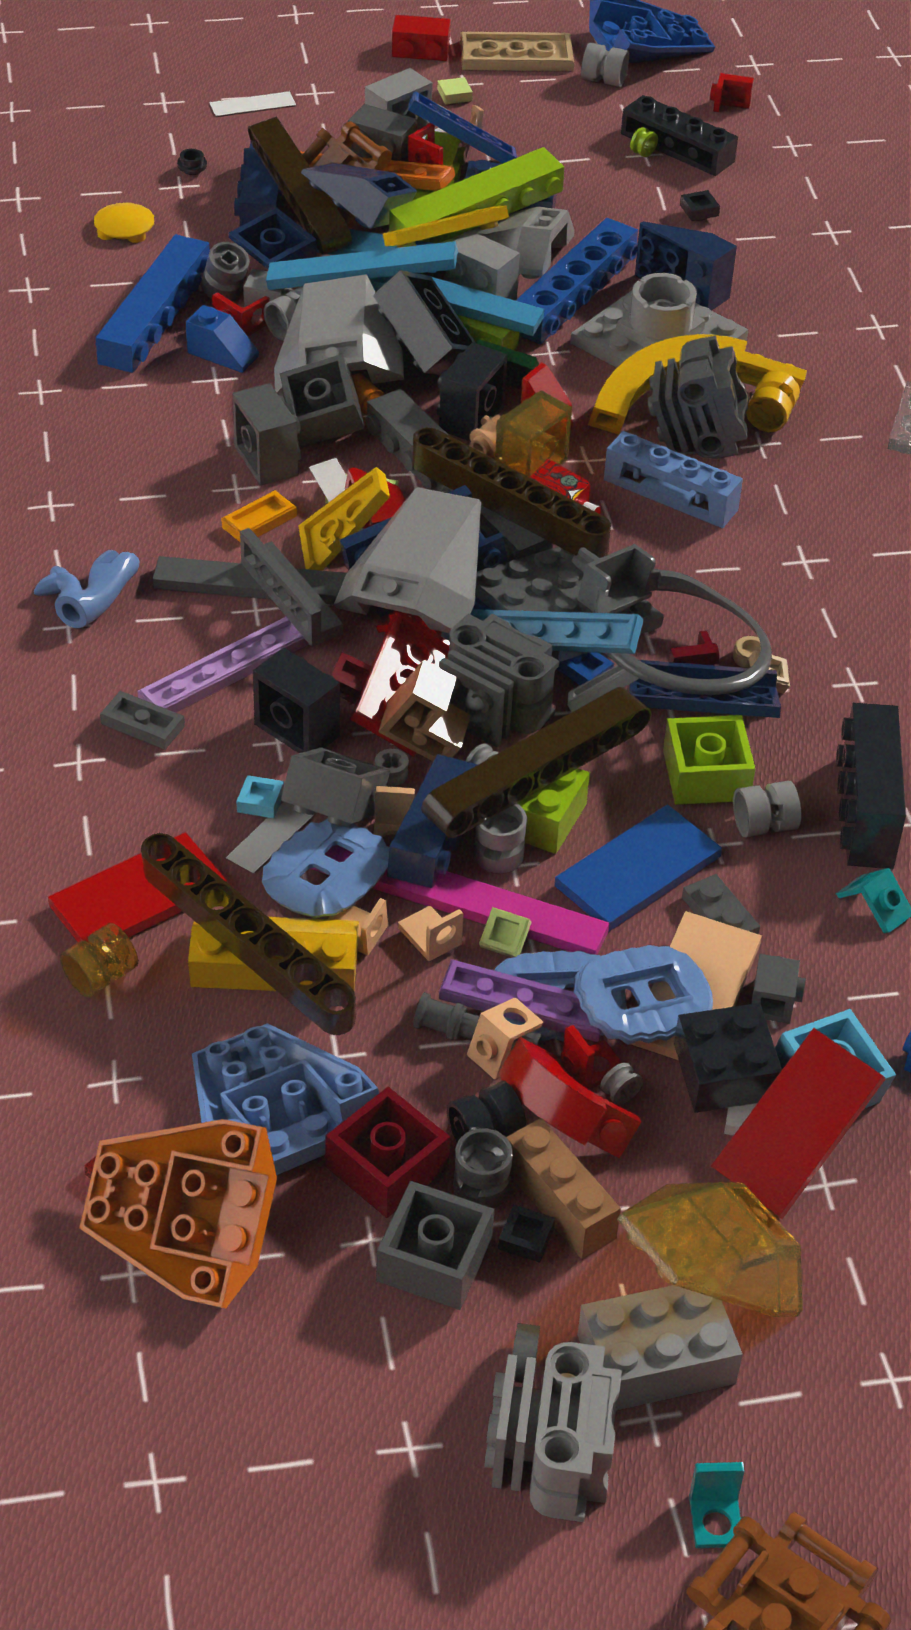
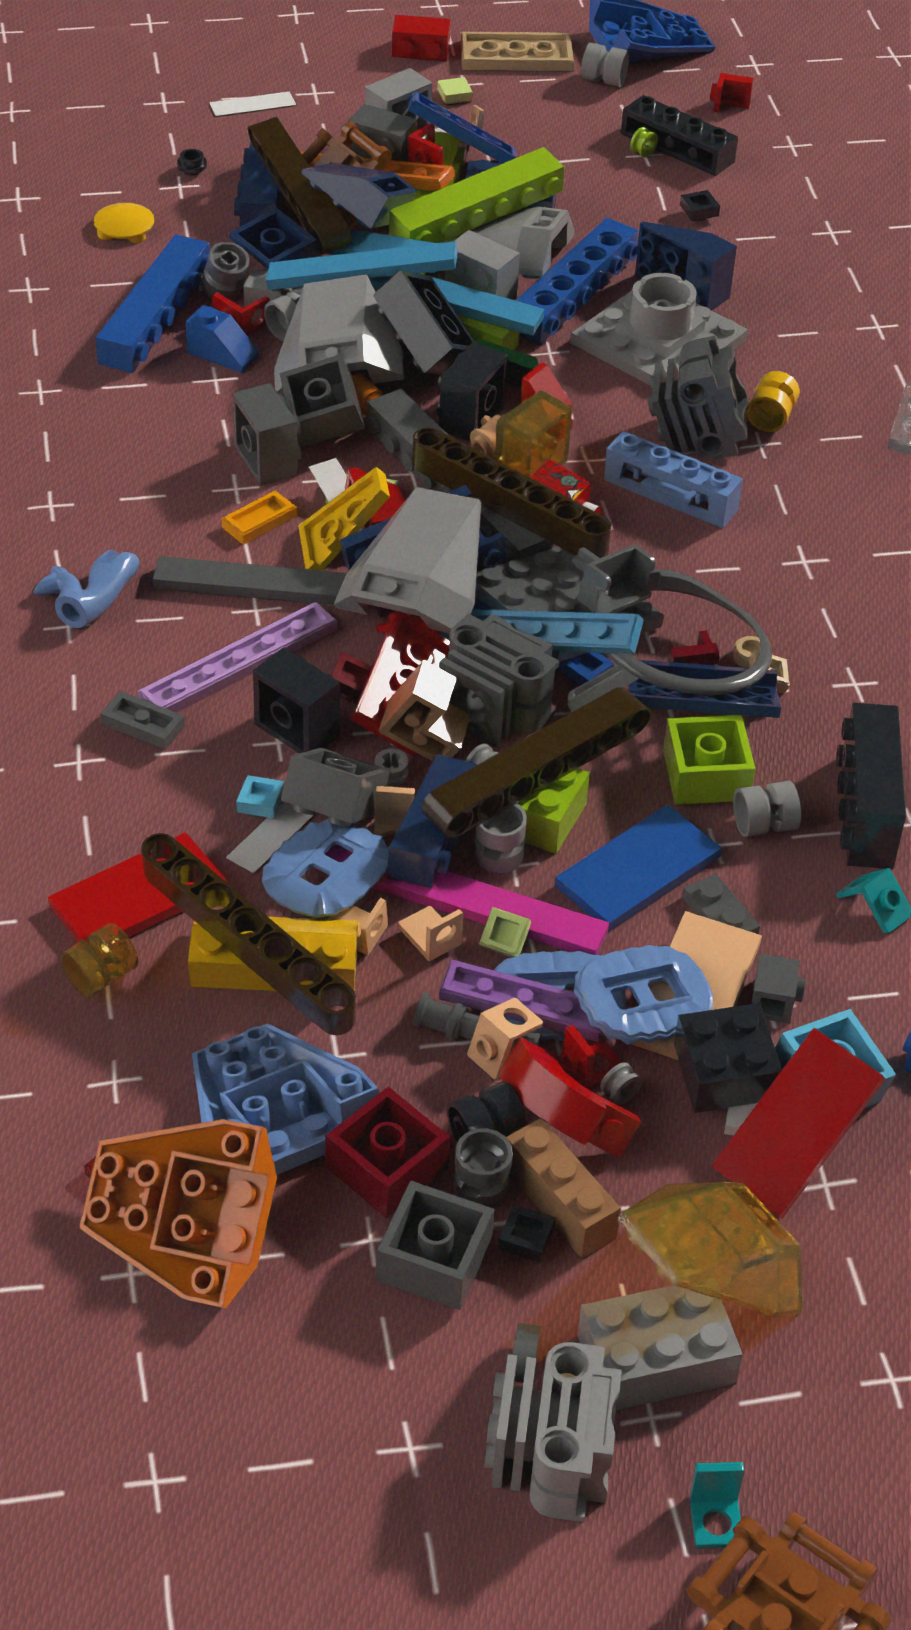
(288, 590): dark grey fence -> none
(485, 218): yellow plate -> none
(633, 376): yellow arch -> none

